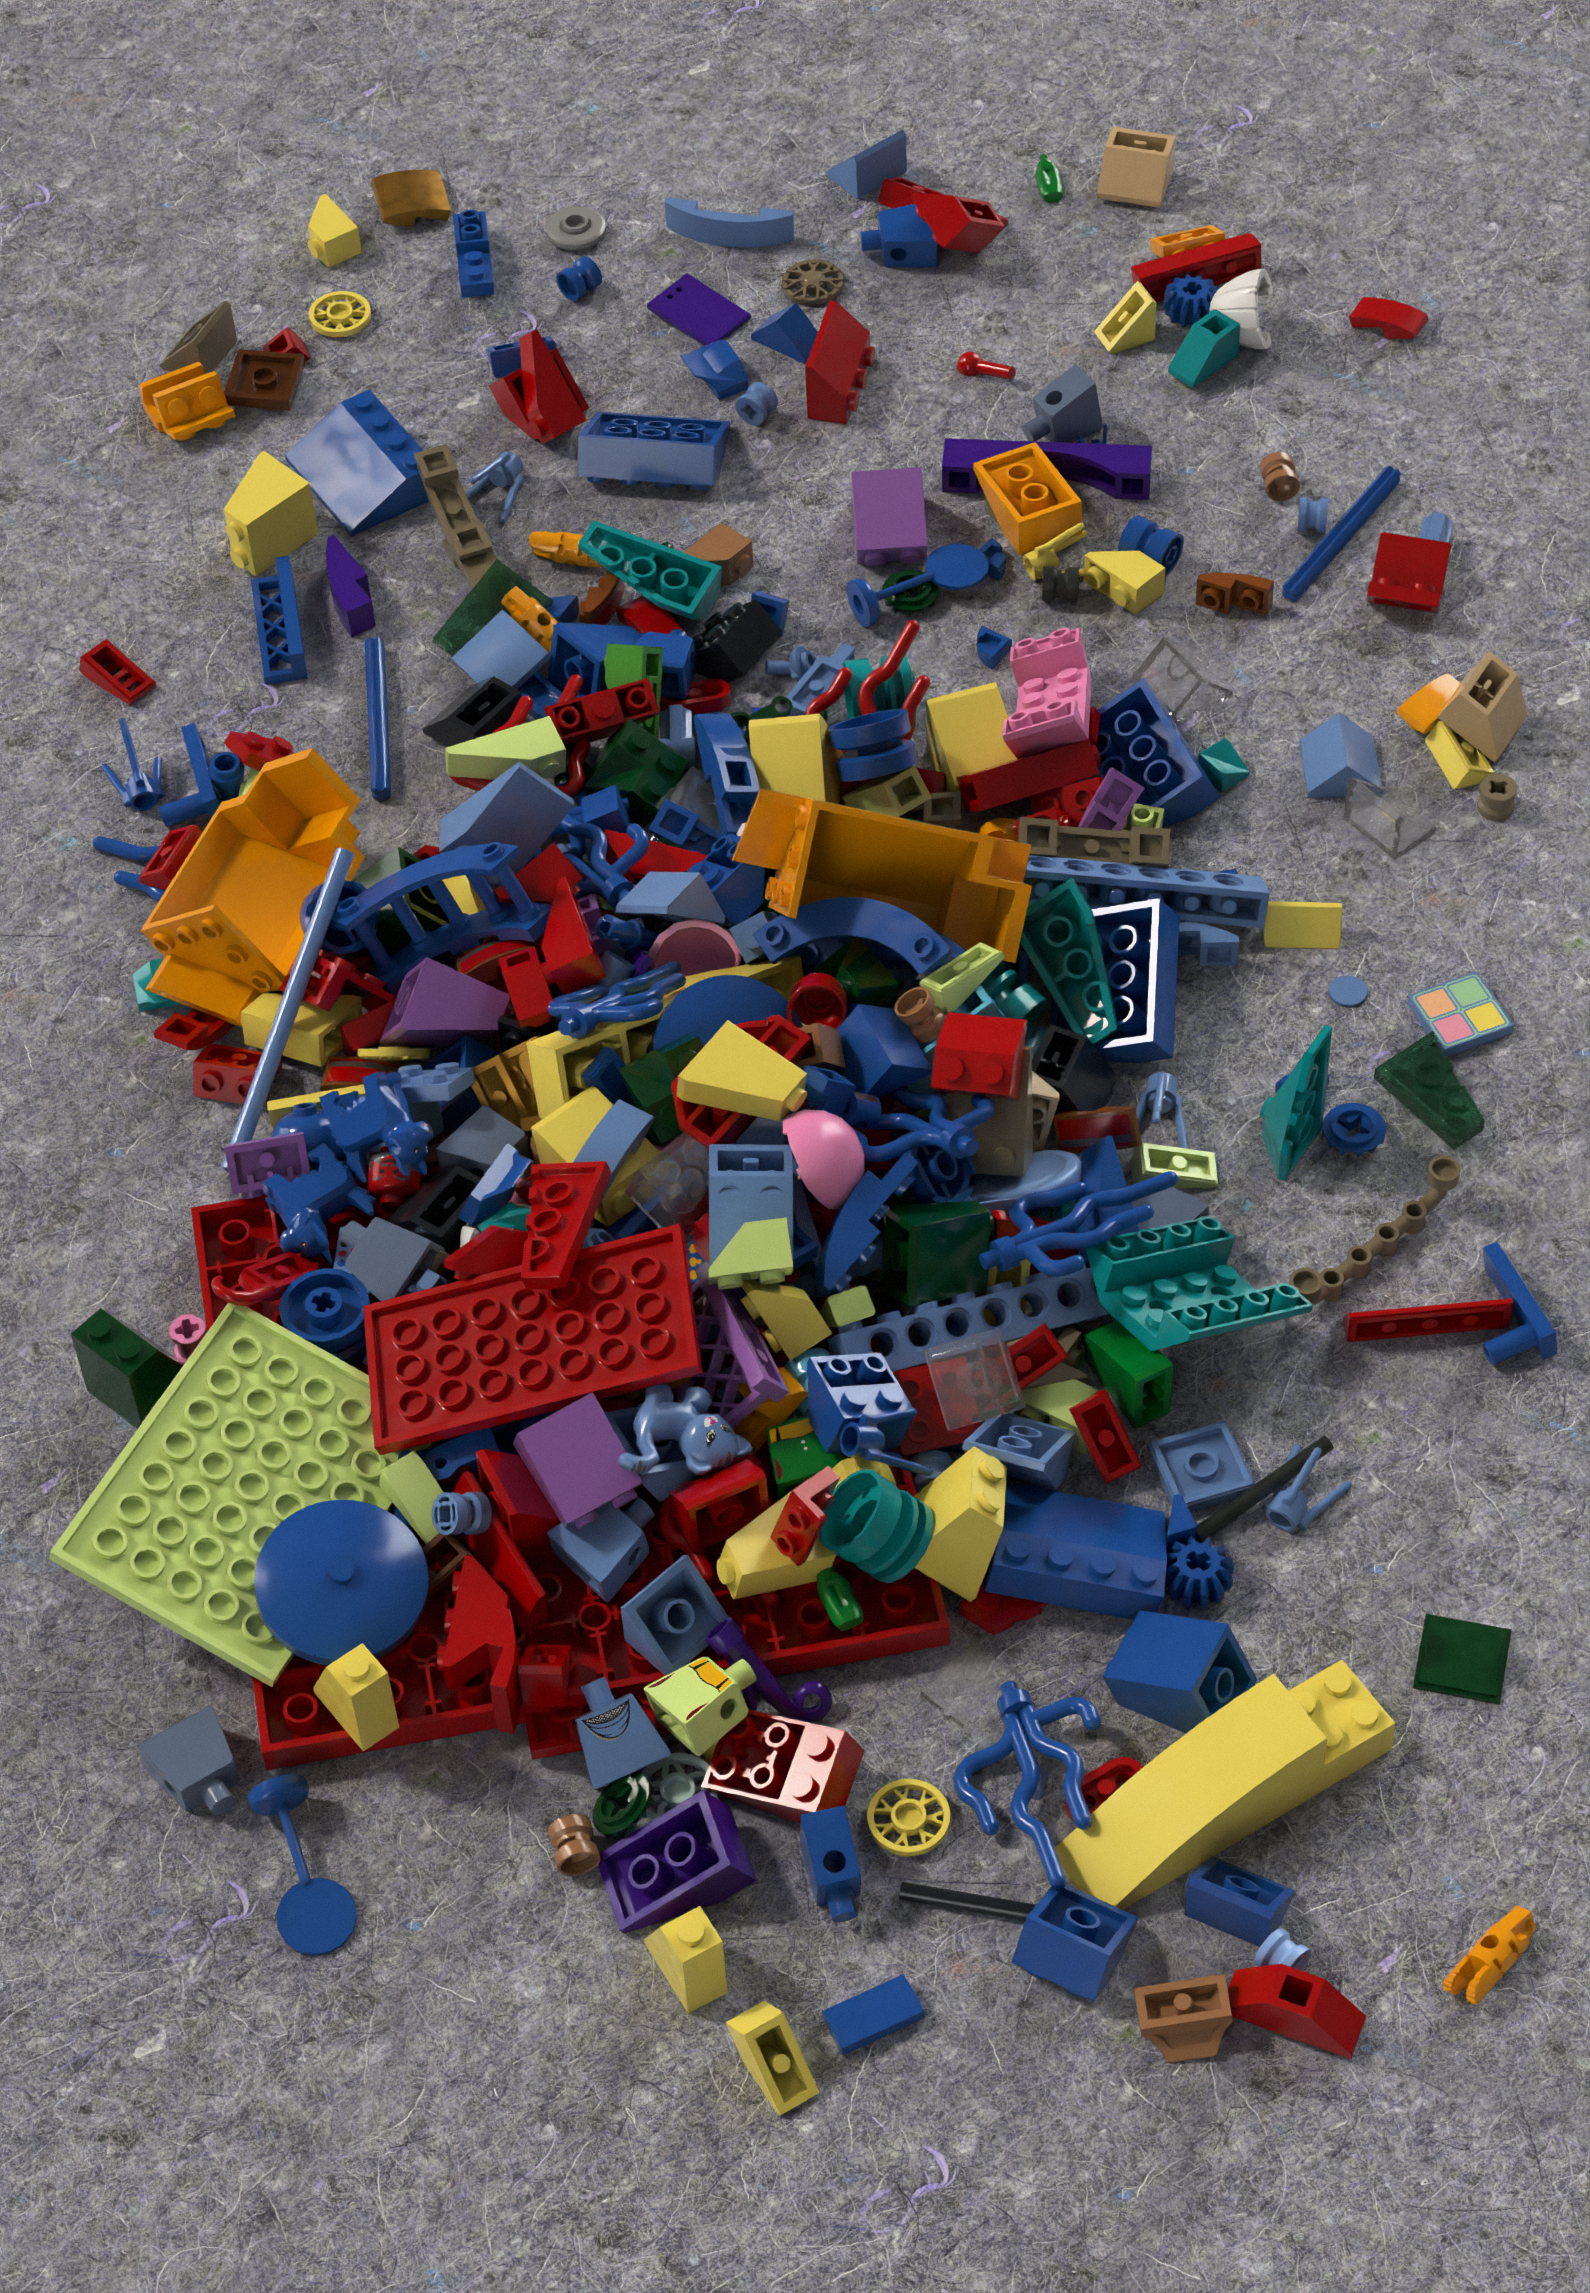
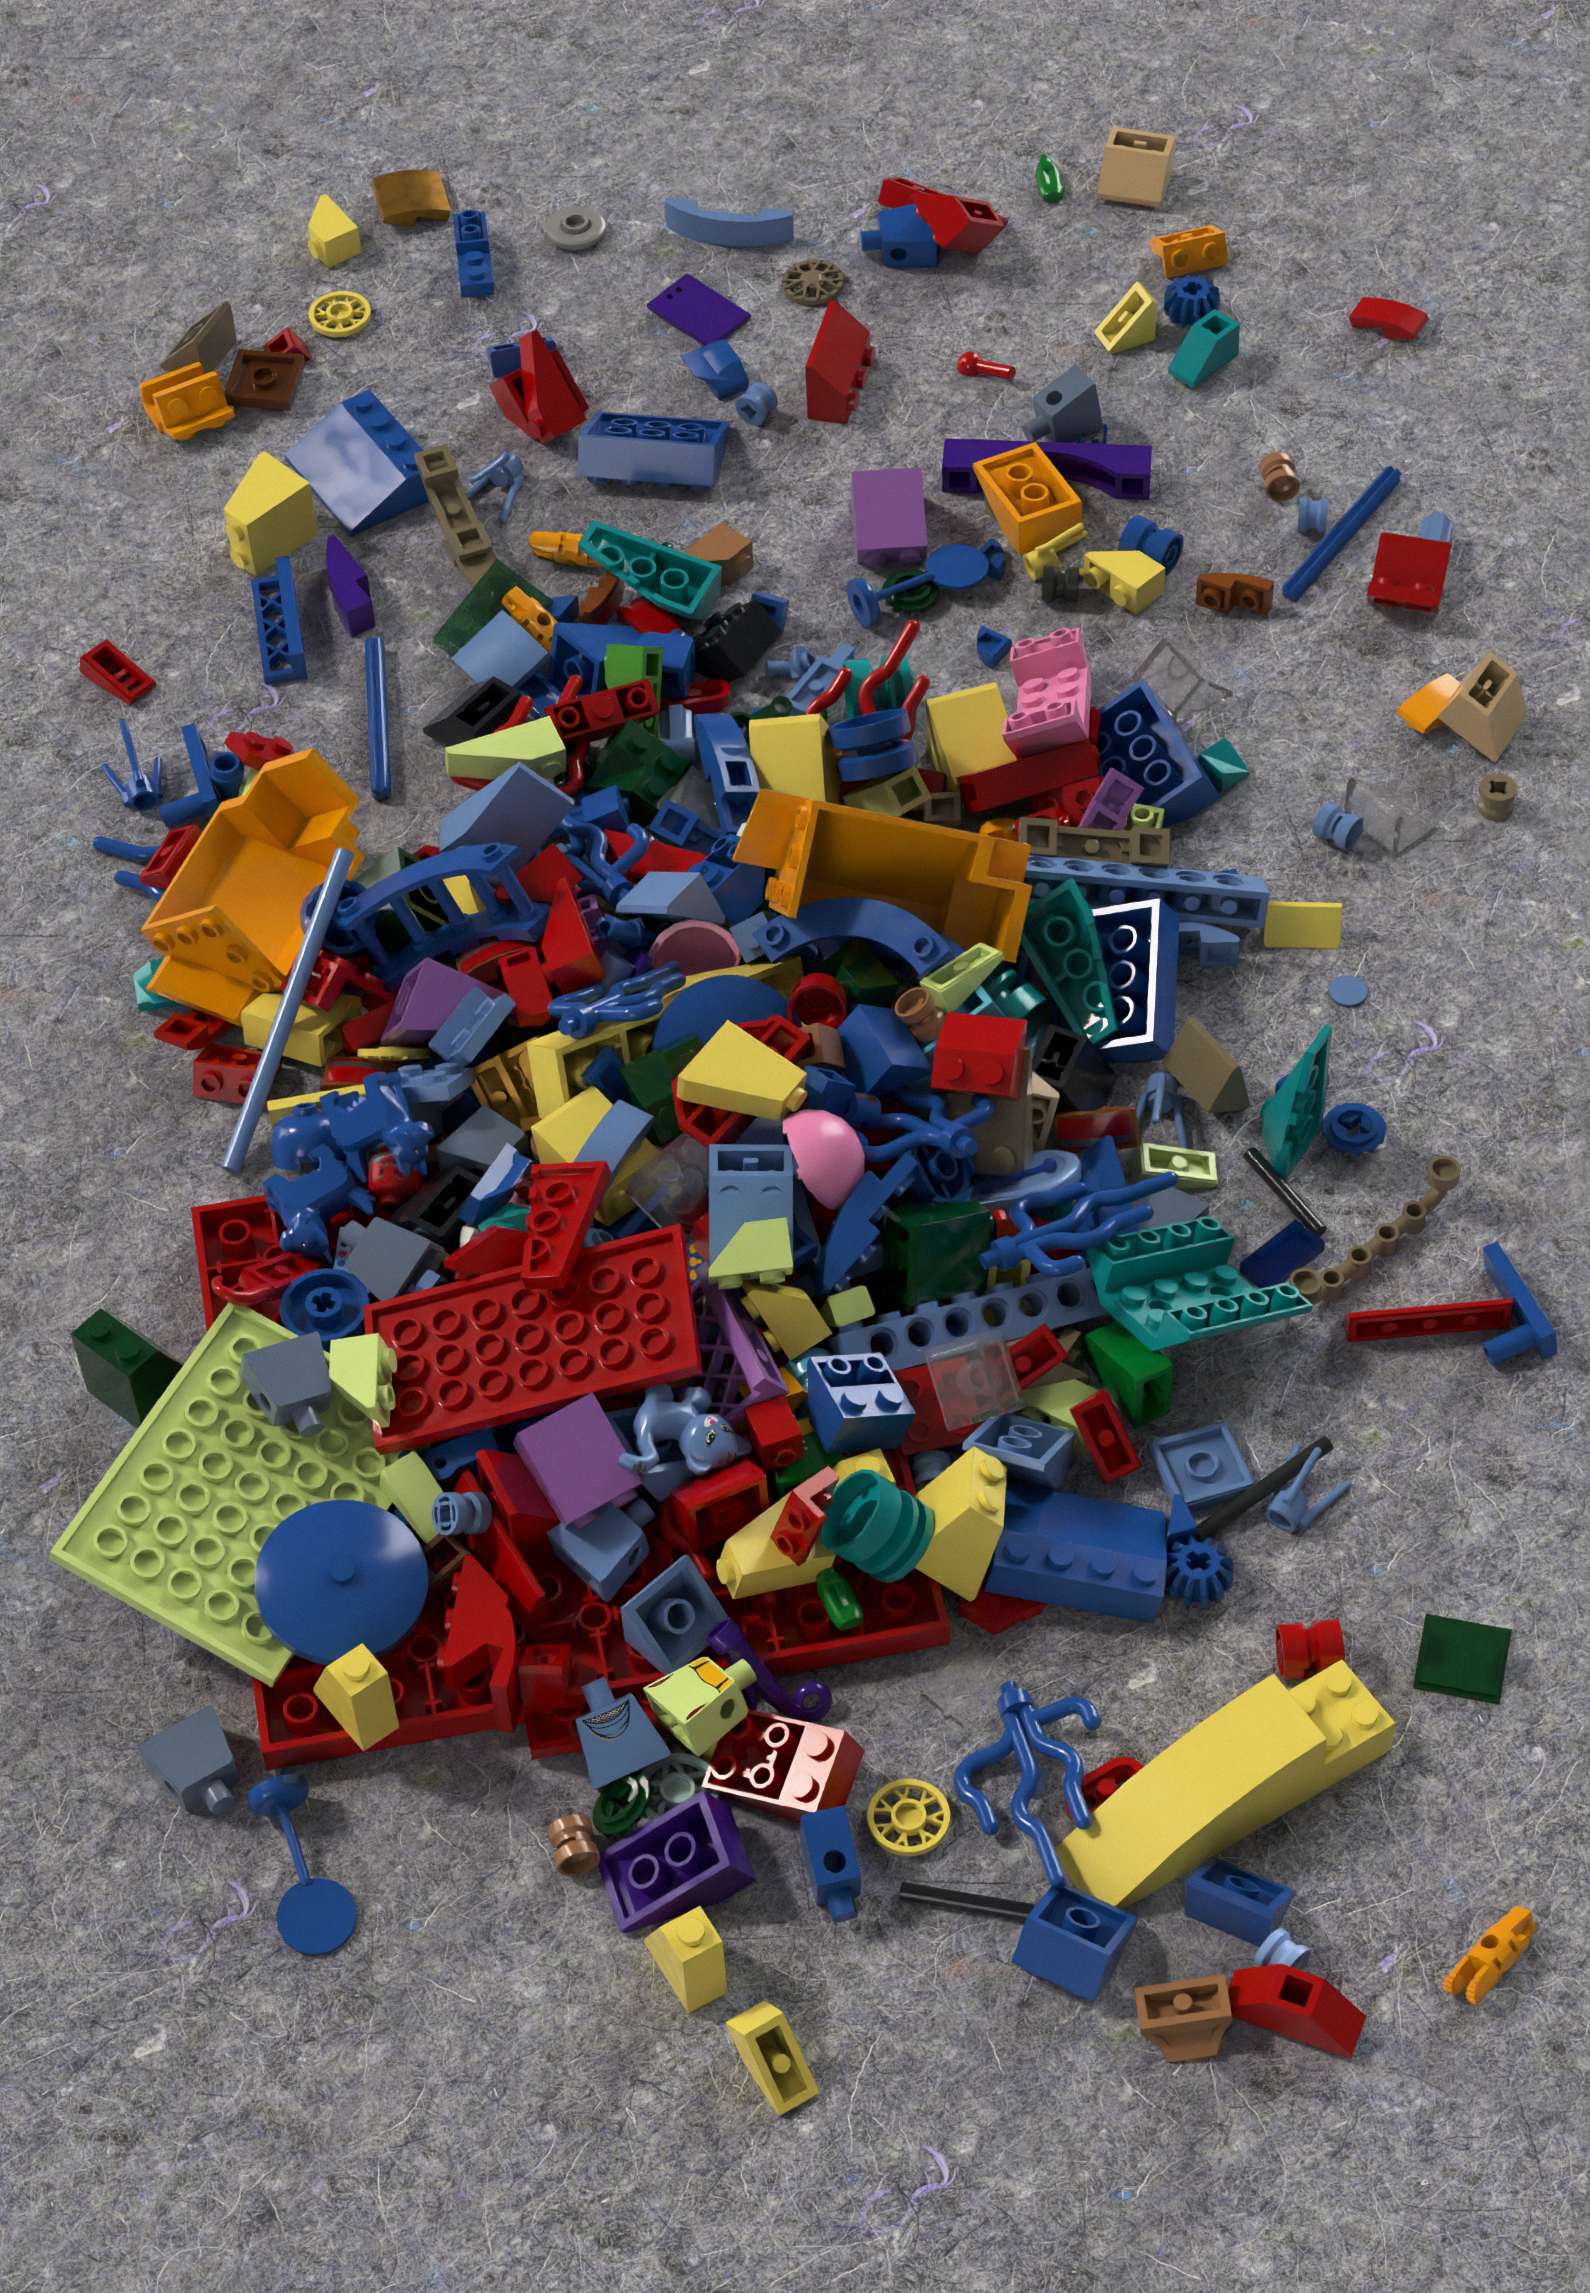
(186, 1334): bright pink bush -> none
(260, 1159): medium lavender bracket -> none
(290, 1382): none -> sand blue torso
(363, 1374): none -> yellowish green slope
(470, 1026): none -> medium blue bracket
(581, 277): blue wheel -> none
(774, 1433): none -> red brick
(788, 333): blue slope -> none
(868, 1441): blue plant -> none
(870, 167): medium blue slope -> none
(873, 2014): blue tile -> none
(1048, 1166): none -> clear blue hinge
(1178, 1669): blue slope -> none
(1206, 1069): none -> dark tan slope
(1214, 261): red slope -> none
(1239, 302): white hair -> none
(1282, 1255): none -> clear blue tile
(1284, 1191): none -> black bar
(1308, 1649): none -> red wheel
(1336, 754): medium blue slope -> none
(1338, 826): none -> medium blue wheel
(1429, 1089): clear green wing -> none
(1457, 757): light yellow slope -> none
(1460, 1014): tile -> none

